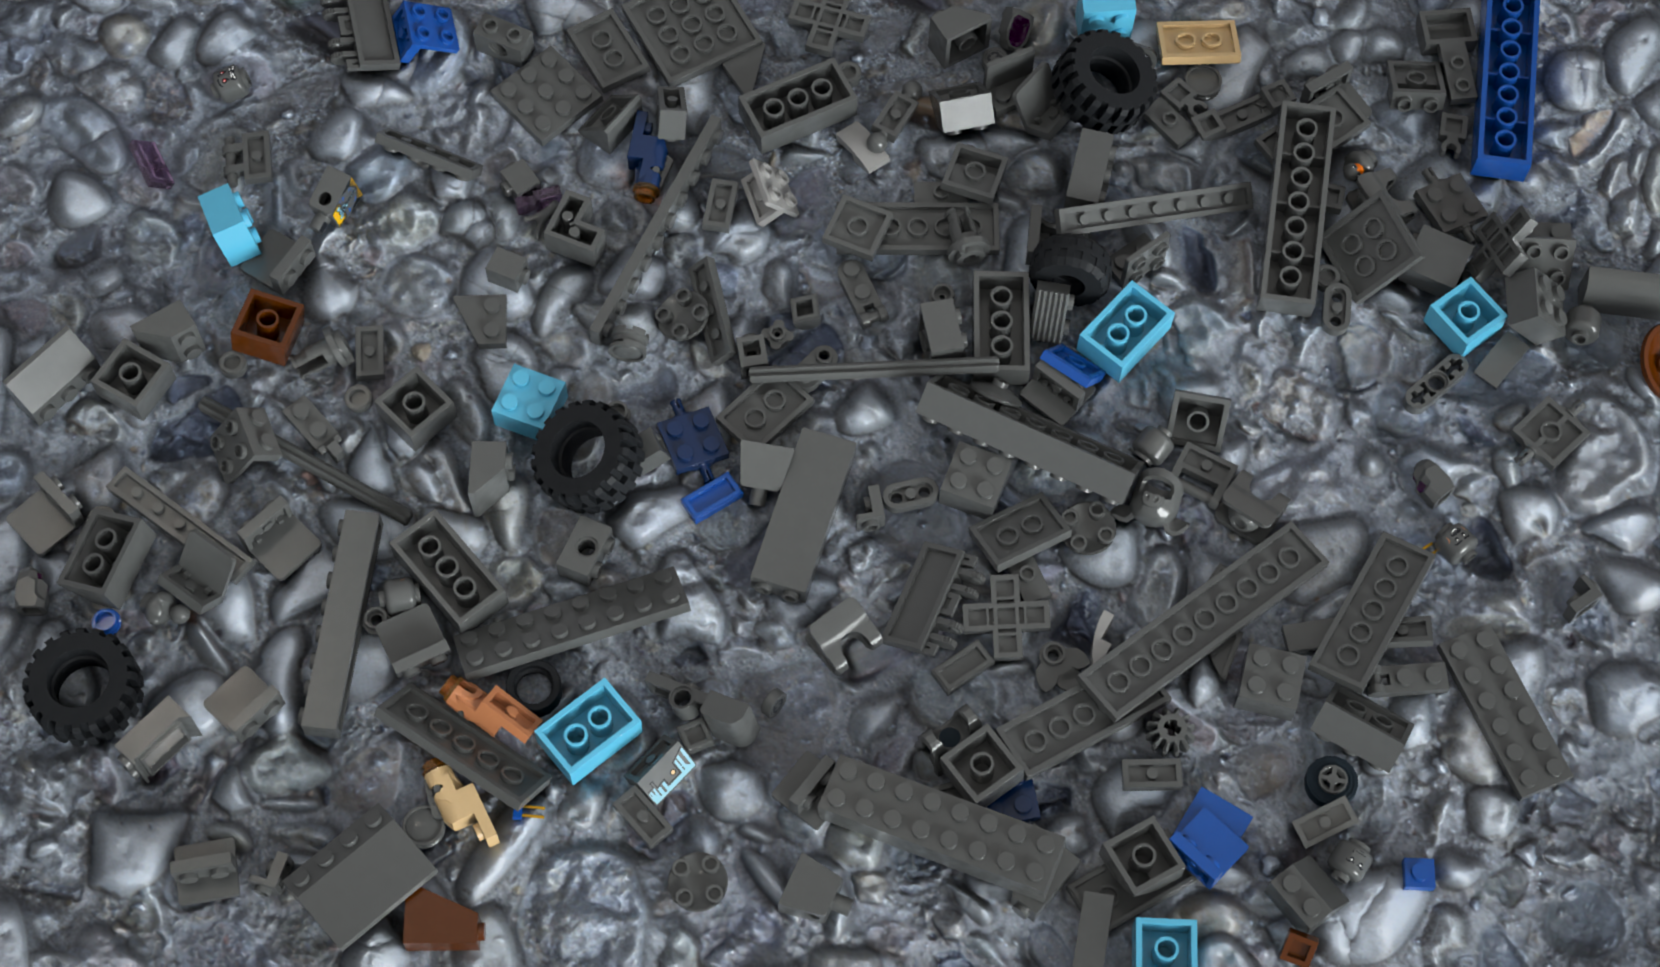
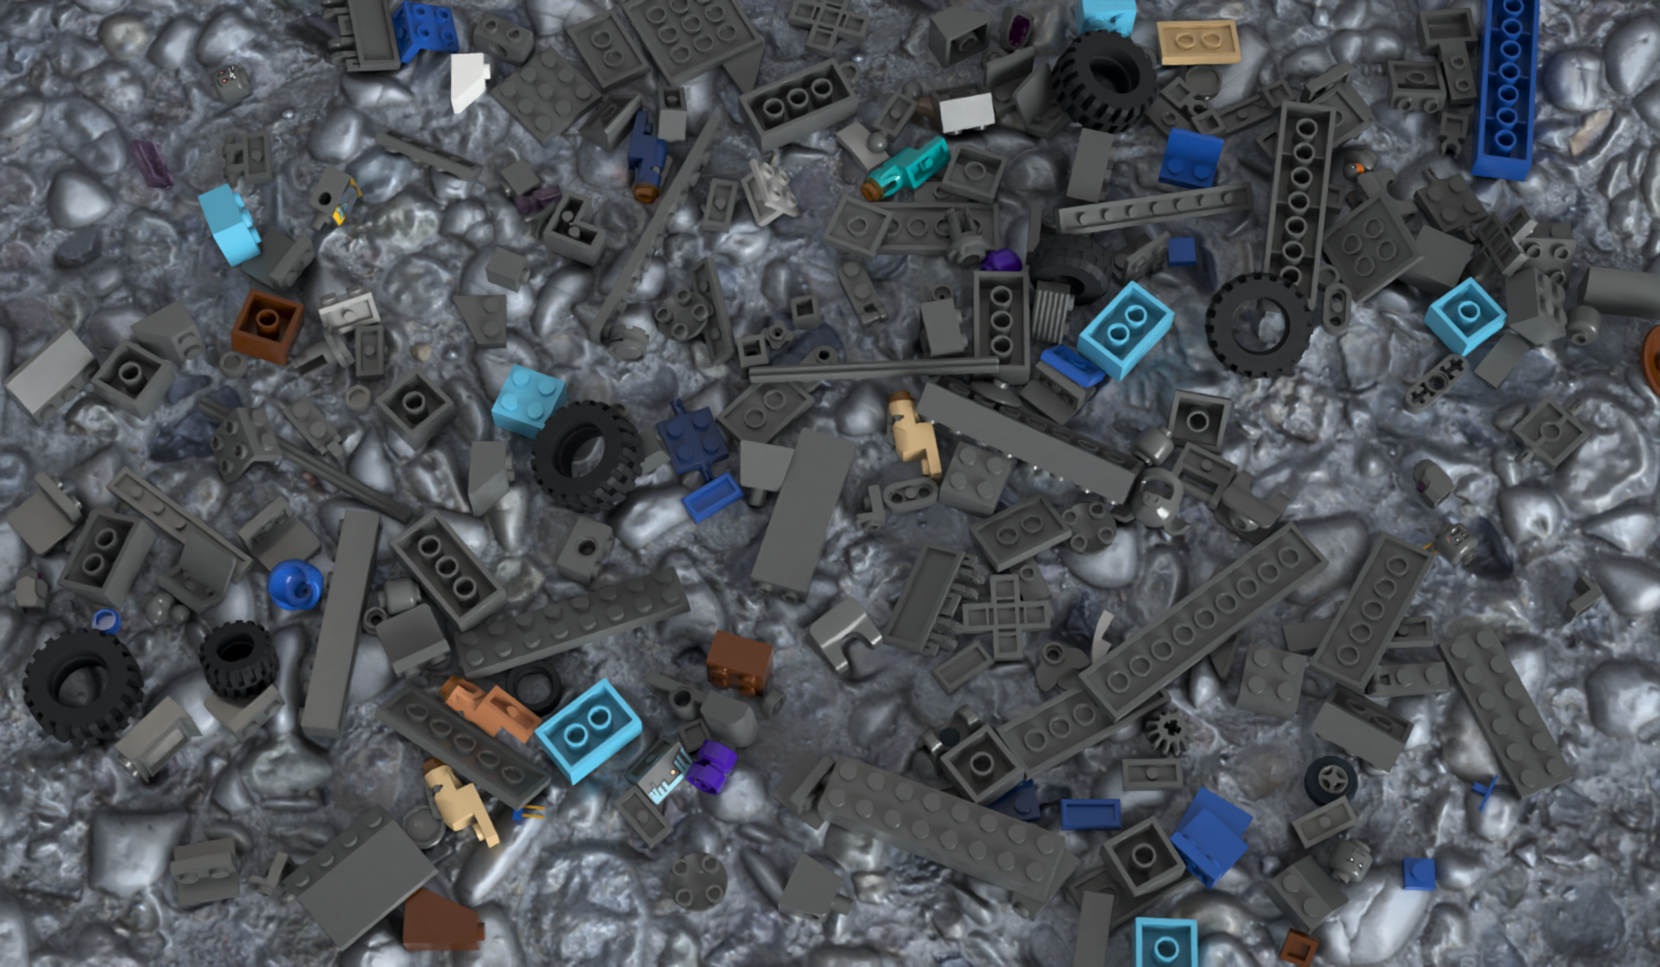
(242, 676): none -> black tyre
(295, 578): none -> blue piece
(349, 309): none -> light grey bracket
(467, 79): none -> white slope
(712, 764): none -> dark purple wheel
(739, 664): none -> reddish brown brick
(906, 169): none -> teal plate
(910, 436): none -> tan plate
(1002, 260): none -> dark purple head
(1090, 814): none -> blue tile
(1181, 252): none -> blue tile
(1190, 159): none -> blue bracket
(1295, 336): none -> black tyre
(1484, 791): none -> blue piece

